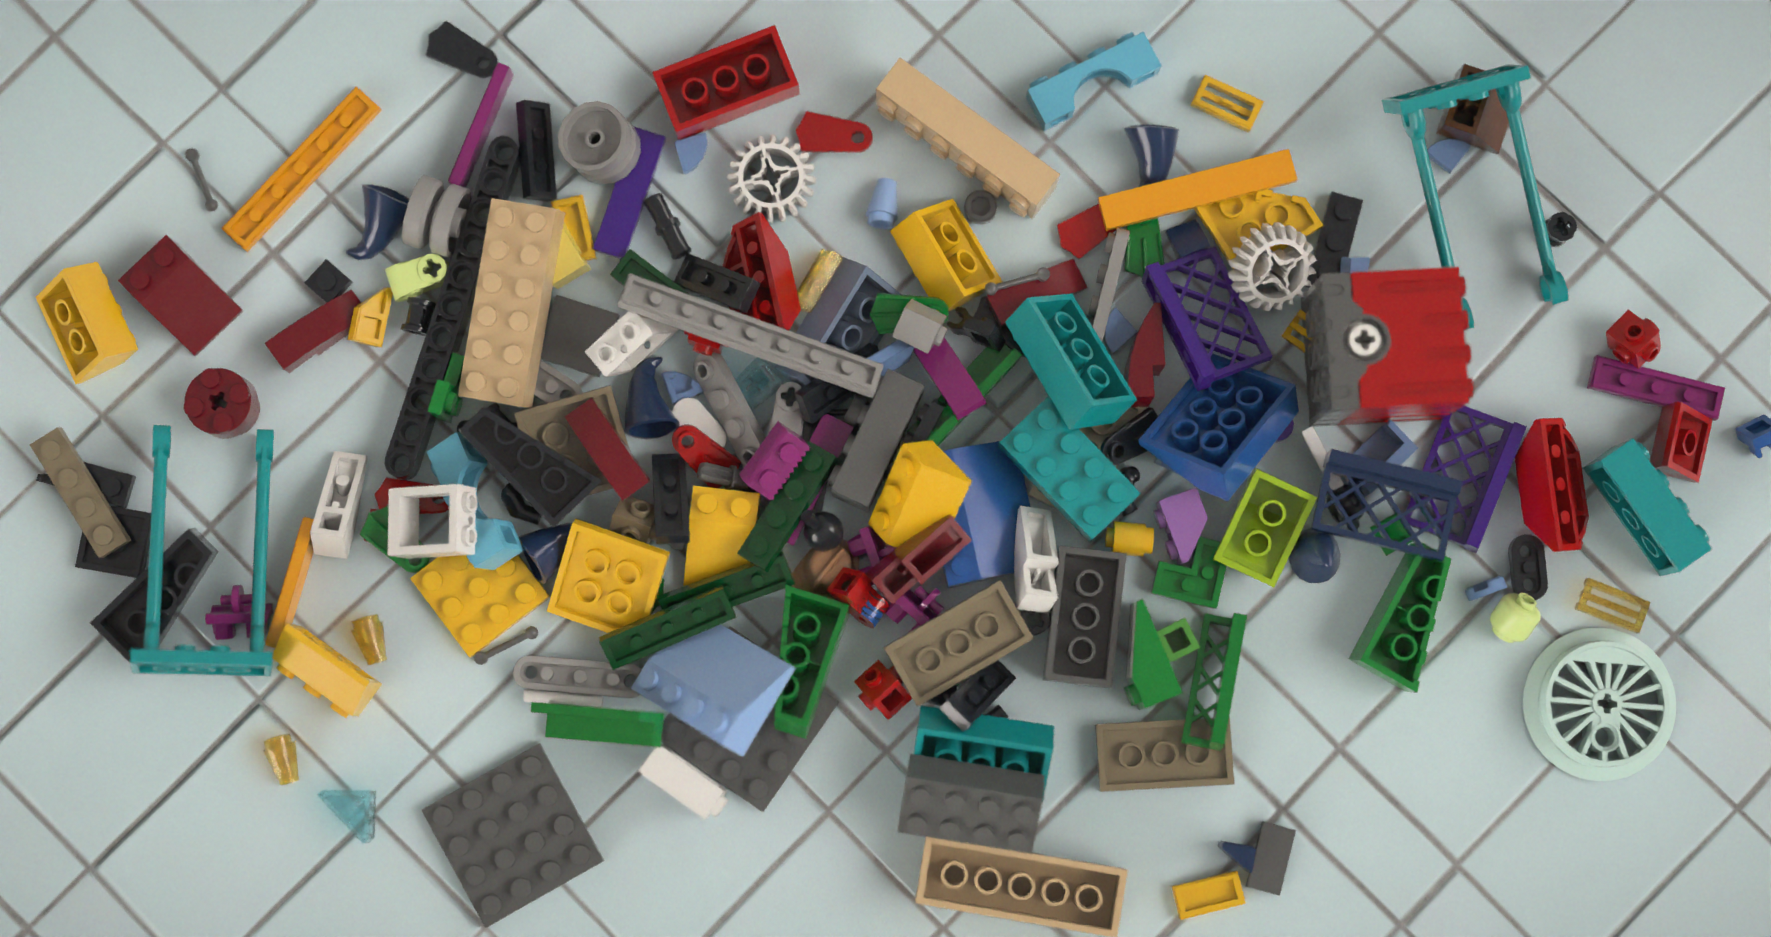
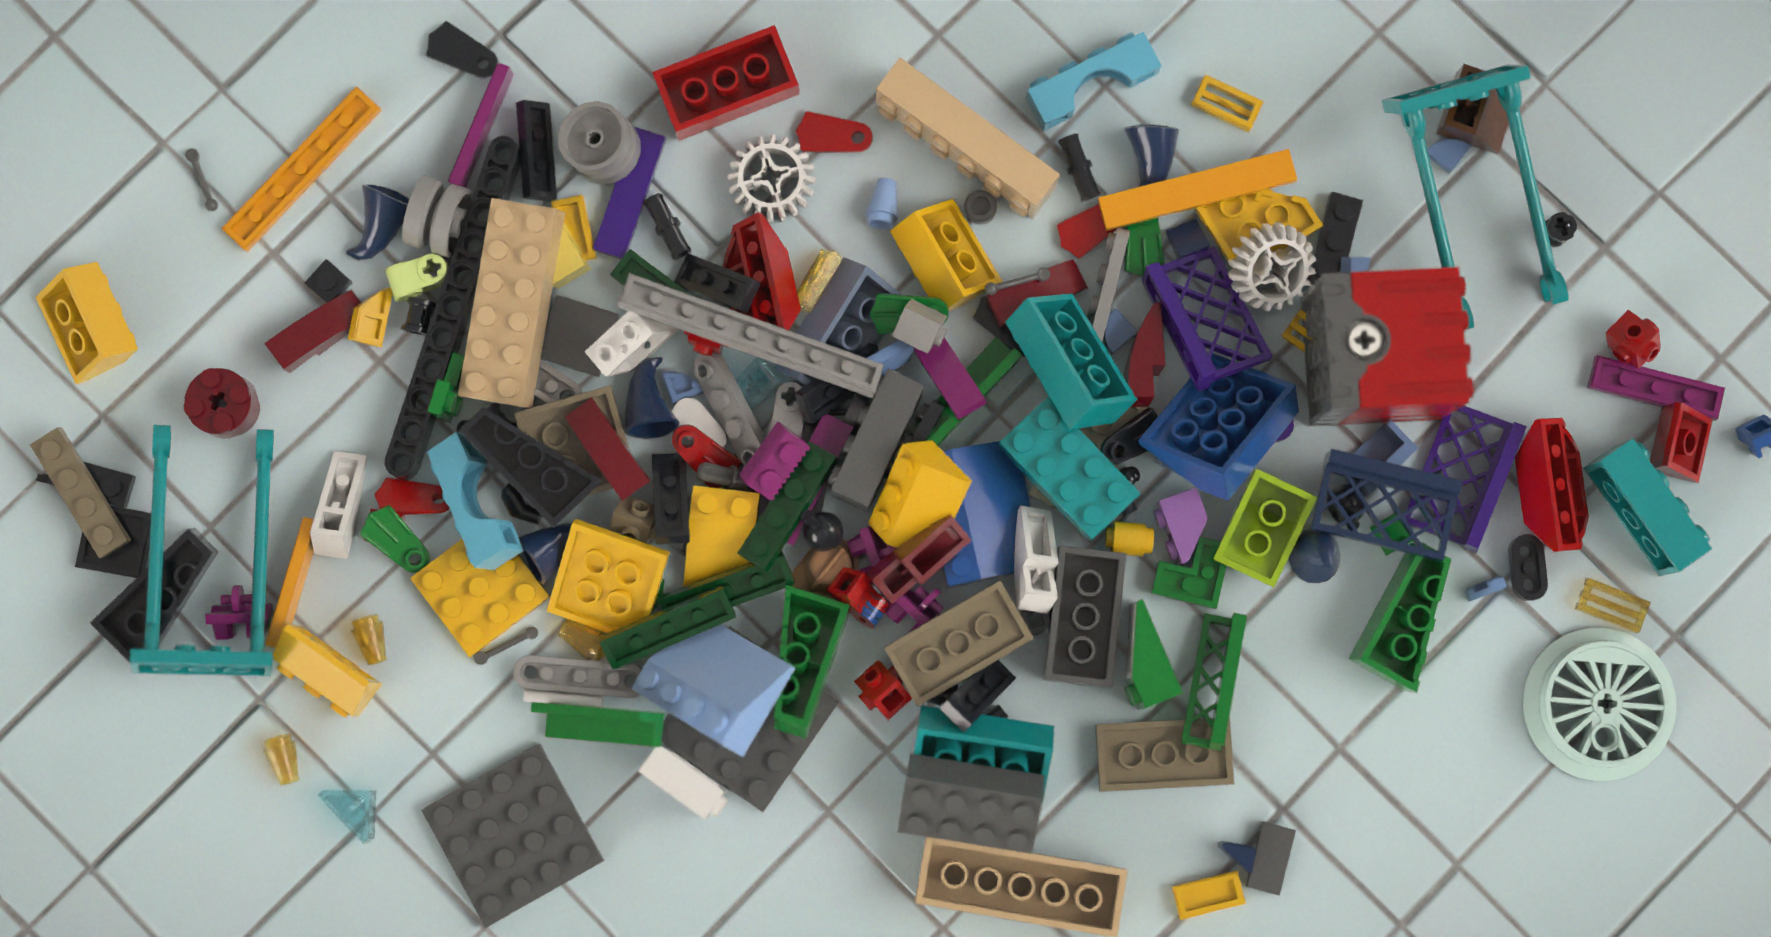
(180, 295): dark red slope -> none
(404, 521): white window -> none
(582, 639): none -> clear yellow cone
(691, 151): medium blue tile -> none
(980, 331): black plate -> none
(1079, 167): none -> black pin
(1178, 639): bright green brick -> none
(1319, 452): white tile -> none
(1515, 617): yellowish green head -> none

